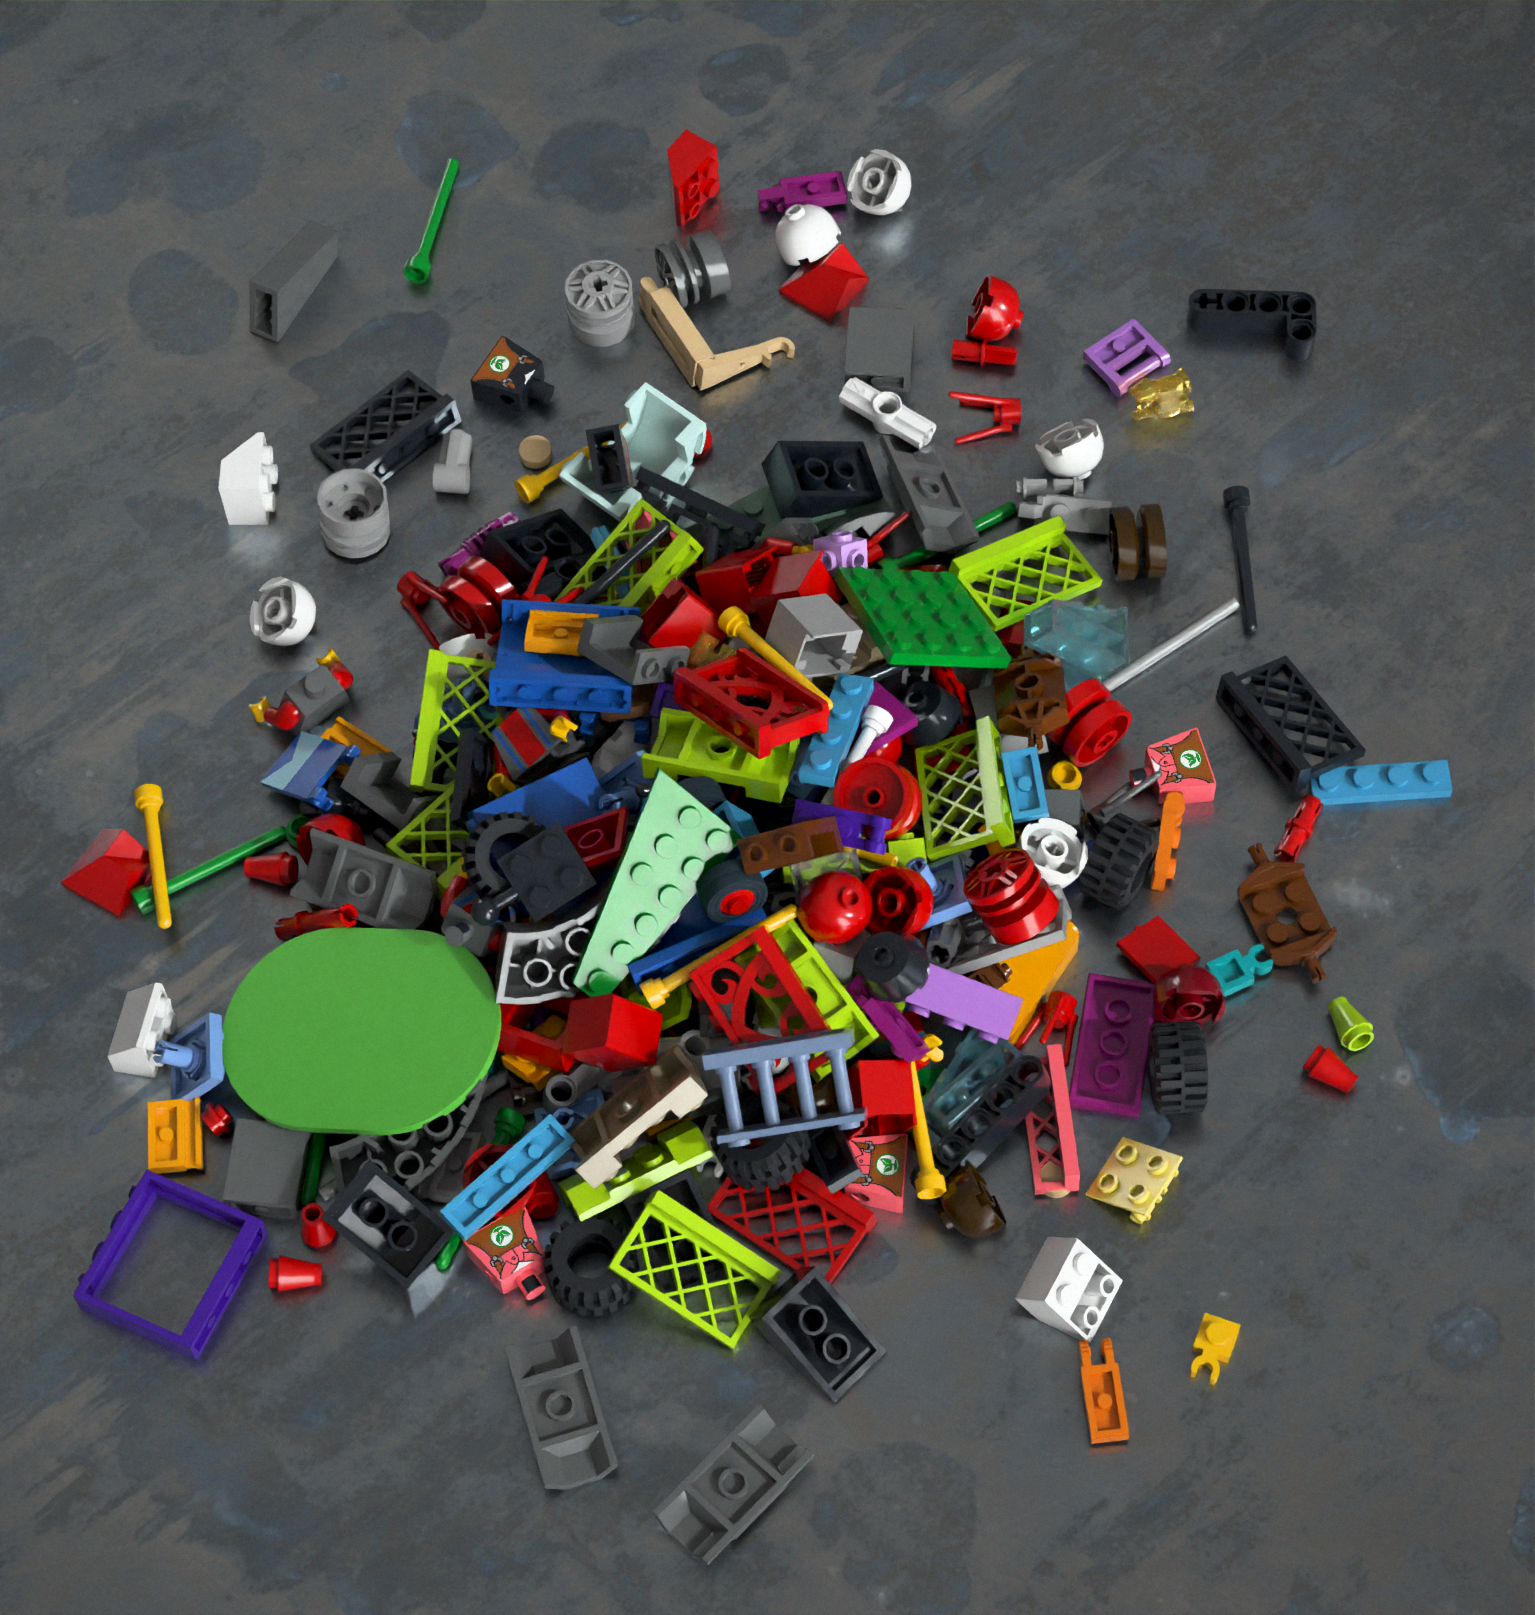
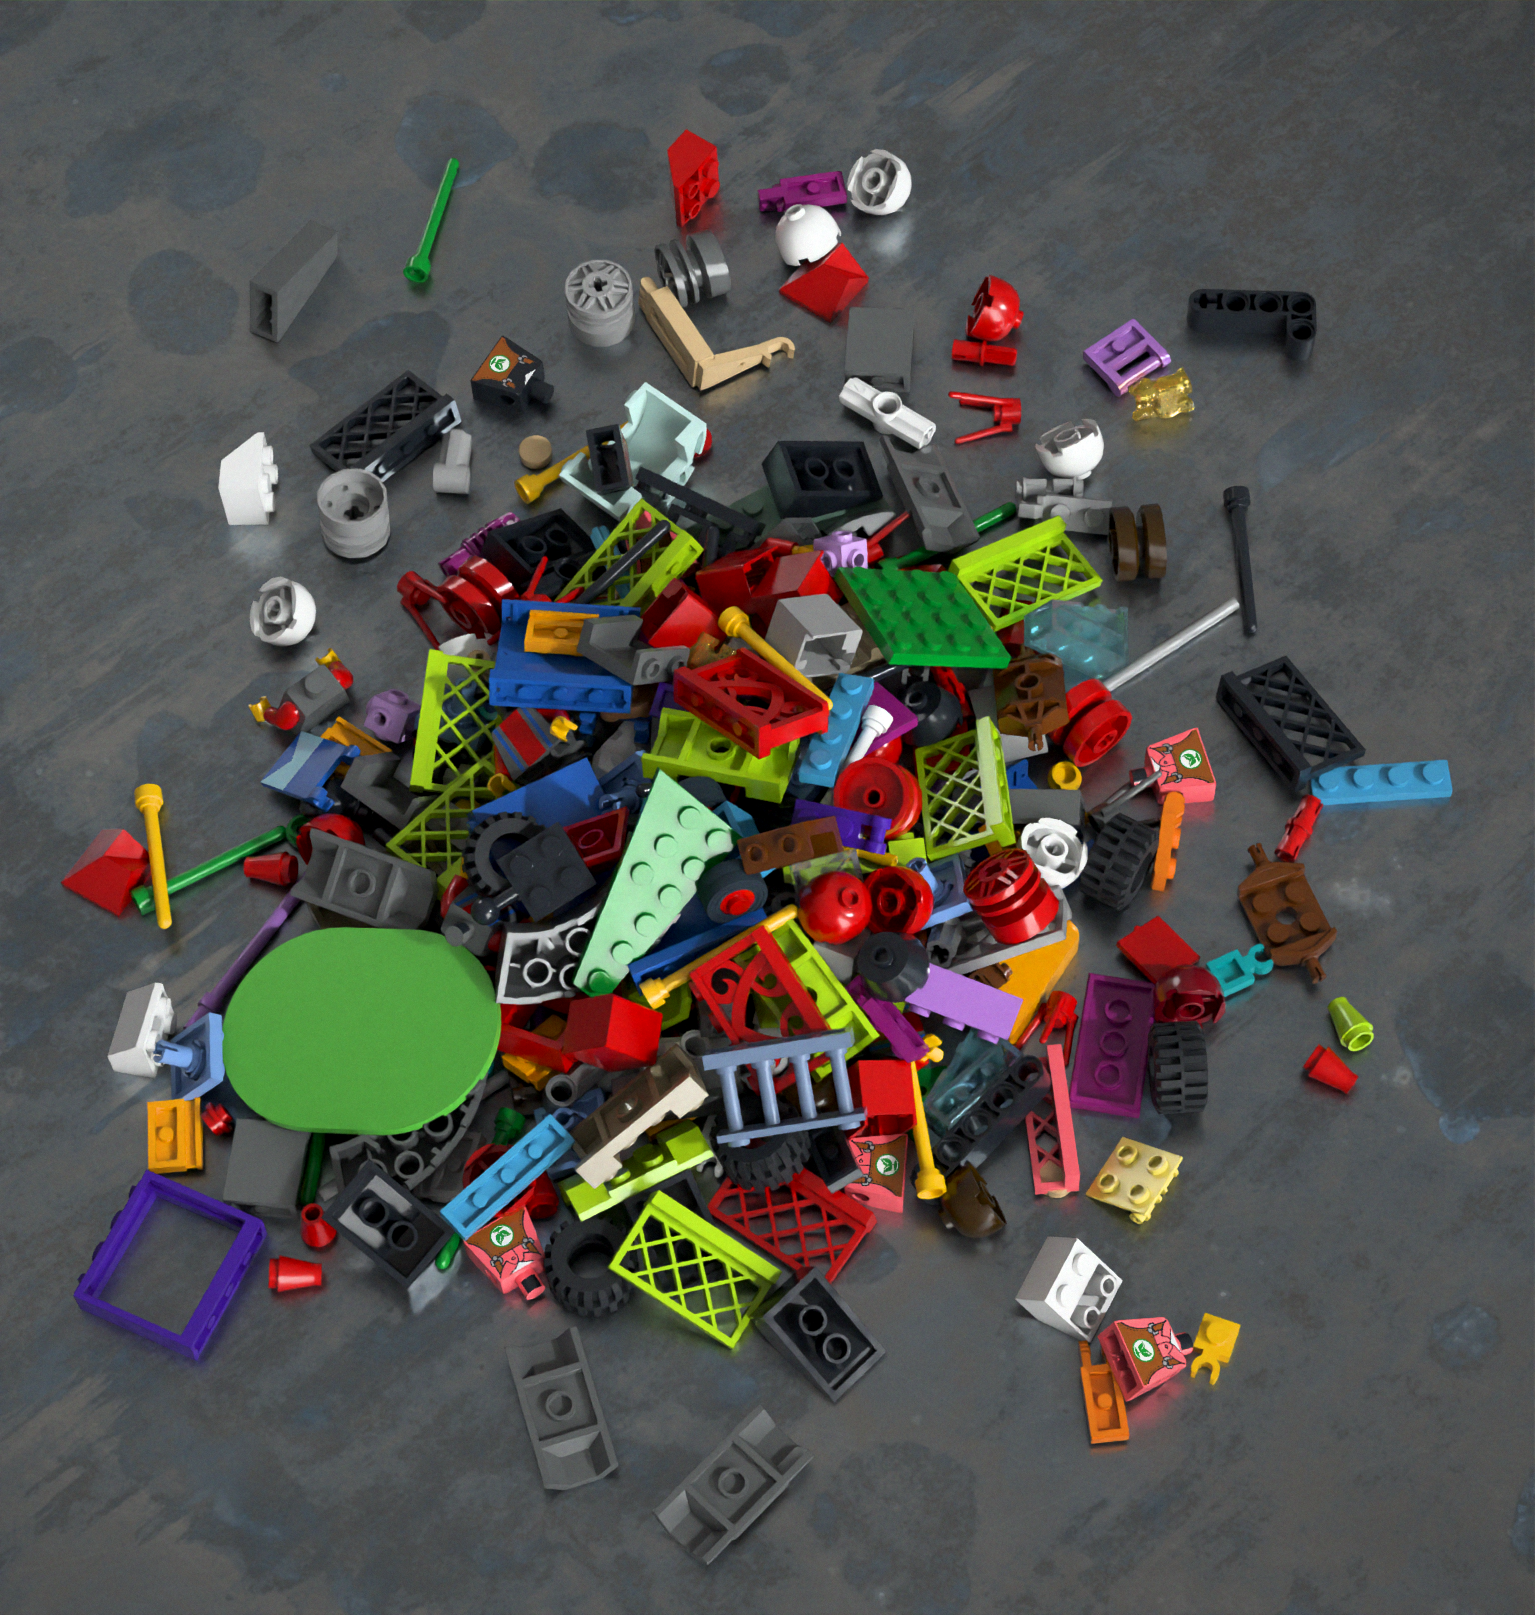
(212, 1000): none -> medium lavender bar
(307, 922): red pin -> none
(391, 716): none -> lavender brick
(471, 775): black plate -> none
(1025, 785): dark azure plate -> none
(1144, 1353): none -> torso

